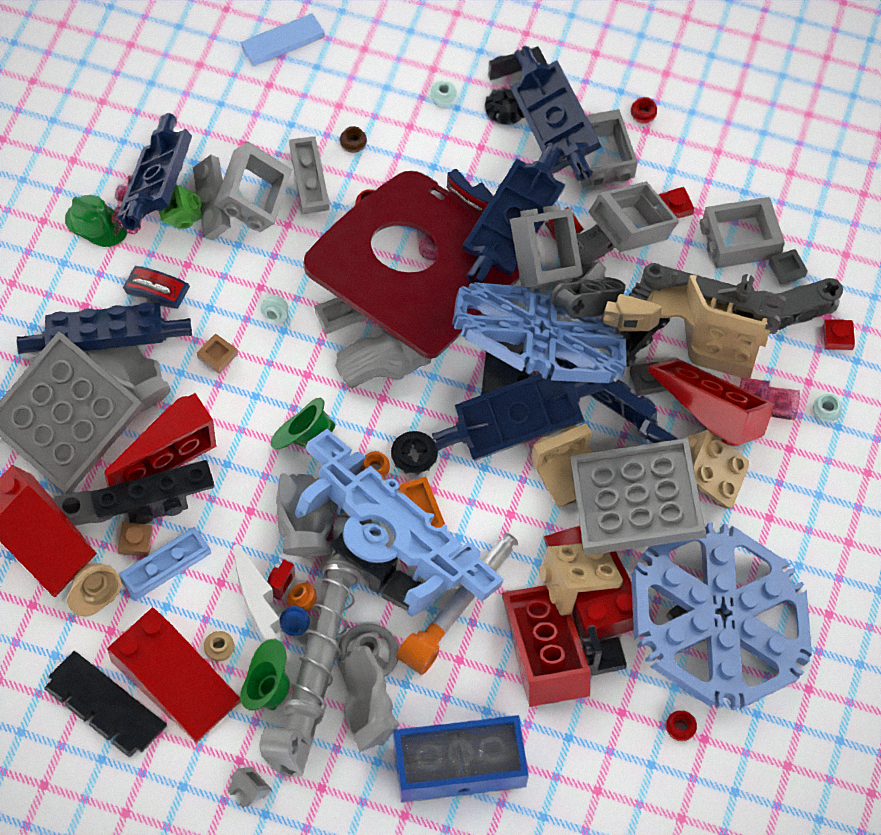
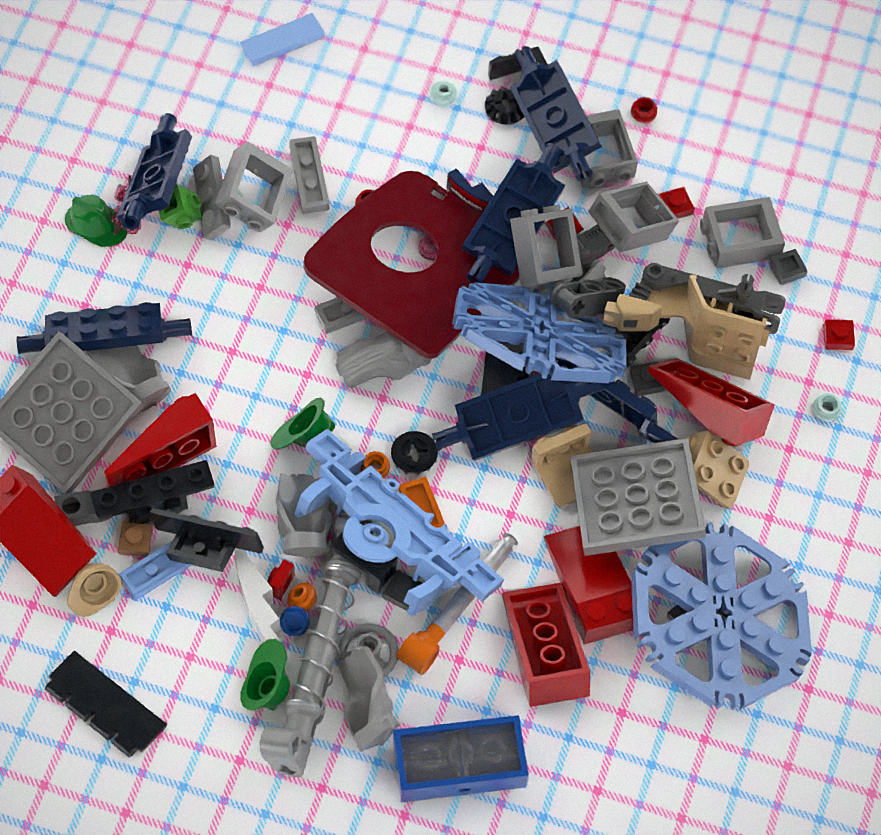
(157, 286): slope -> none
(173, 674): red slope -> none
(204, 541): none -> black bracket
(217, 353): medium nougat plate -> none
(222, 653): tan plate -> none
(251, 784): light grey tile -> none
(275, 308): light aqua plate -> none
(353, 133): reddish brown plate -> none
(570, 571): tan bracket -> none
(603, 655): black bracket -> none
(681, 717): red plate -> none
(785, 400): clear pink slope -> none
(810, 301): dark grey piece -> none

